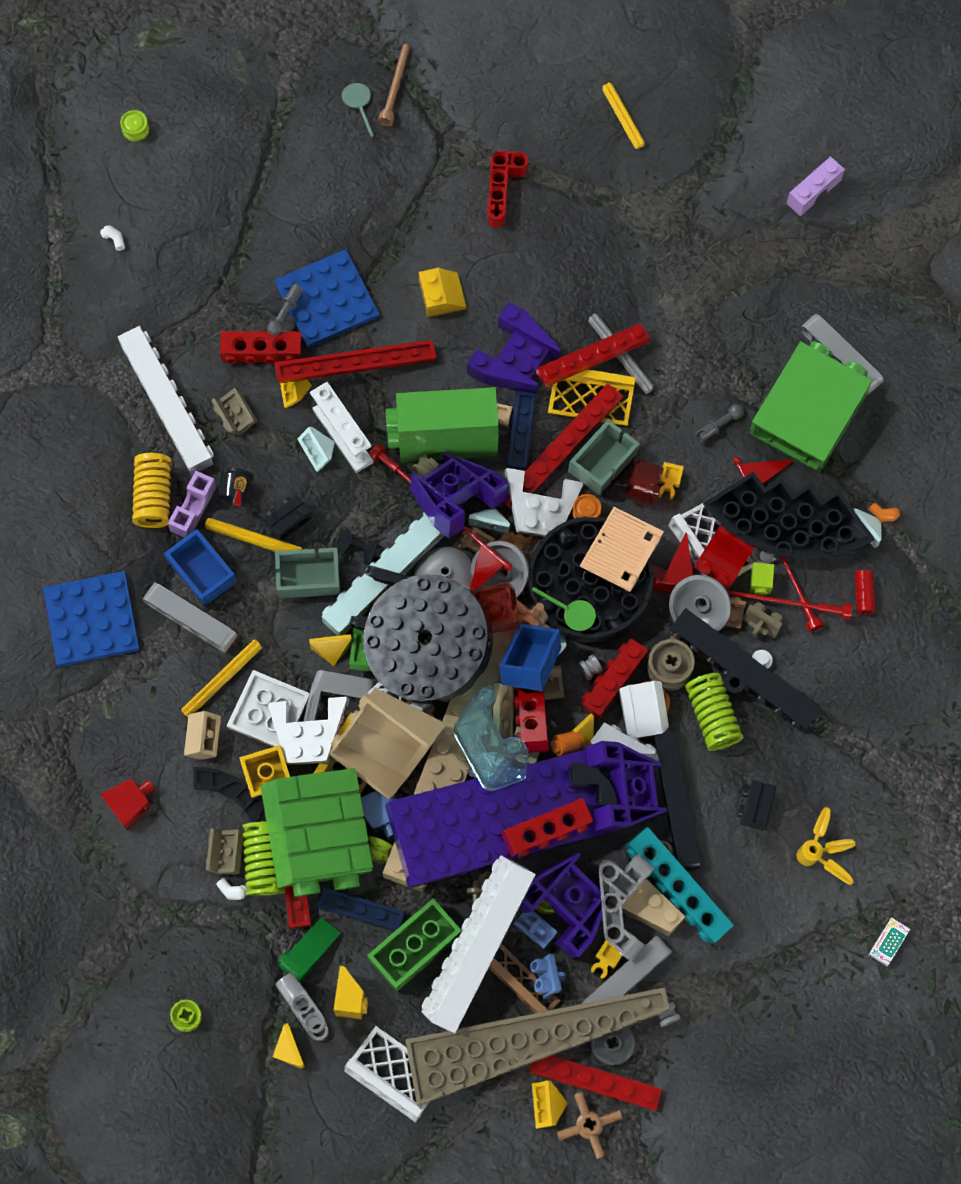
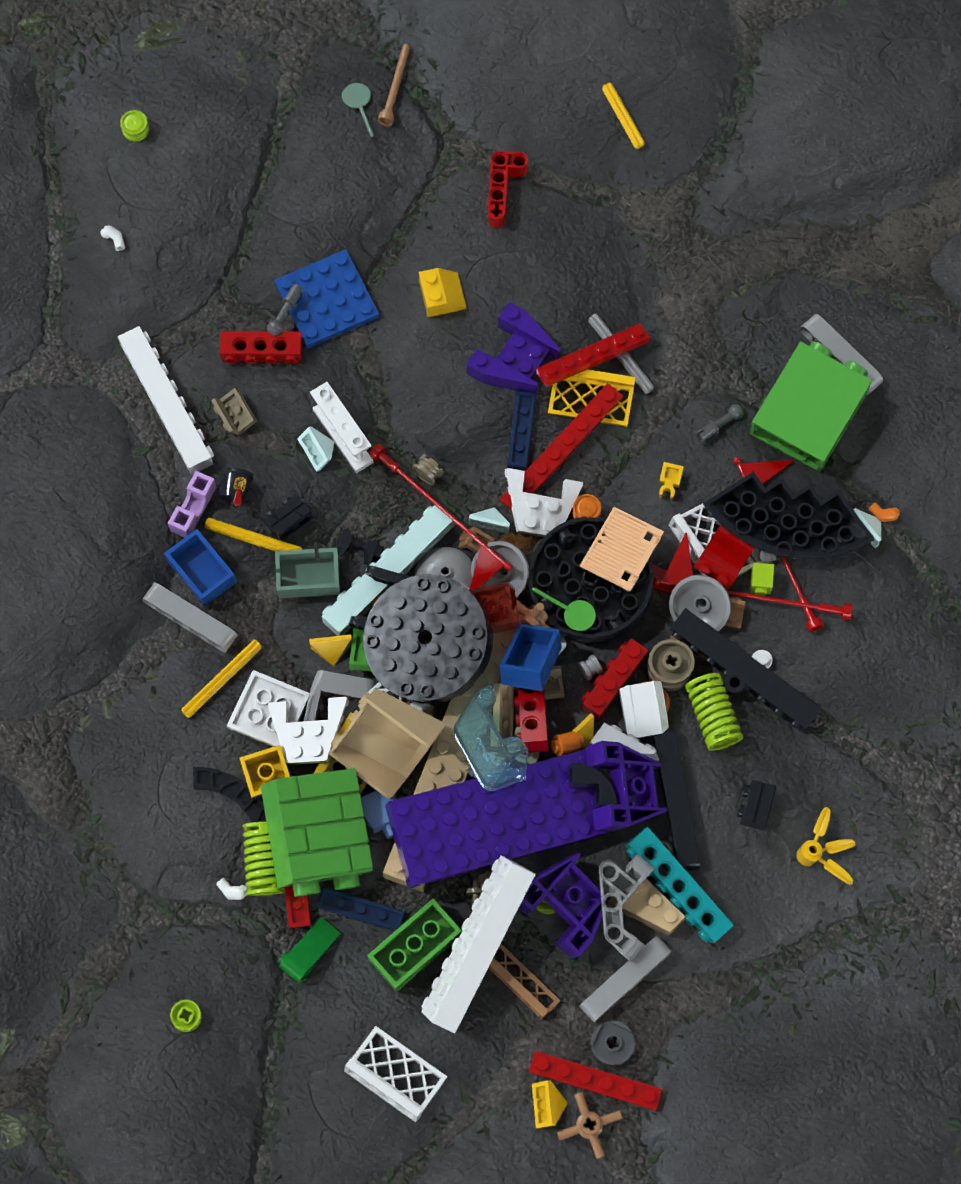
(91, 619): blue plate -> none
(128, 801): red torso -> none
(151, 490): yellow piece -> none
(202, 735): tan brick -> none
(224, 851): dark tan bracket -> none
(287, 1049): yellow slope -> none
(294, 391): yellow slope -> none
(297, 1000): light grey connector -> none
(349, 997): yellow slope -> none
(355, 361): red plate -> none
(379, 849): lime wheel -> none
(442, 421): bright green brick -> none
(451, 485): dark purple wedge -> none
(477, 1053): dark tan wing -> none
(504, 414): tan tile -> none
(535, 928): medium blue hips -> none
(549, 976): medium blue hips -> none
(576, 811): red brick -> none
(603, 457): sand green piece -> none
(608, 956): yellow plate -> none
(643, 481): clear red brick -> none
(669, 1017): light grey wheel -> none
(761, 621): dark tan hips -> none
(821, 179): lavender arch -> none
(864, 592): red axle -> none
(889, 942): tile -> none

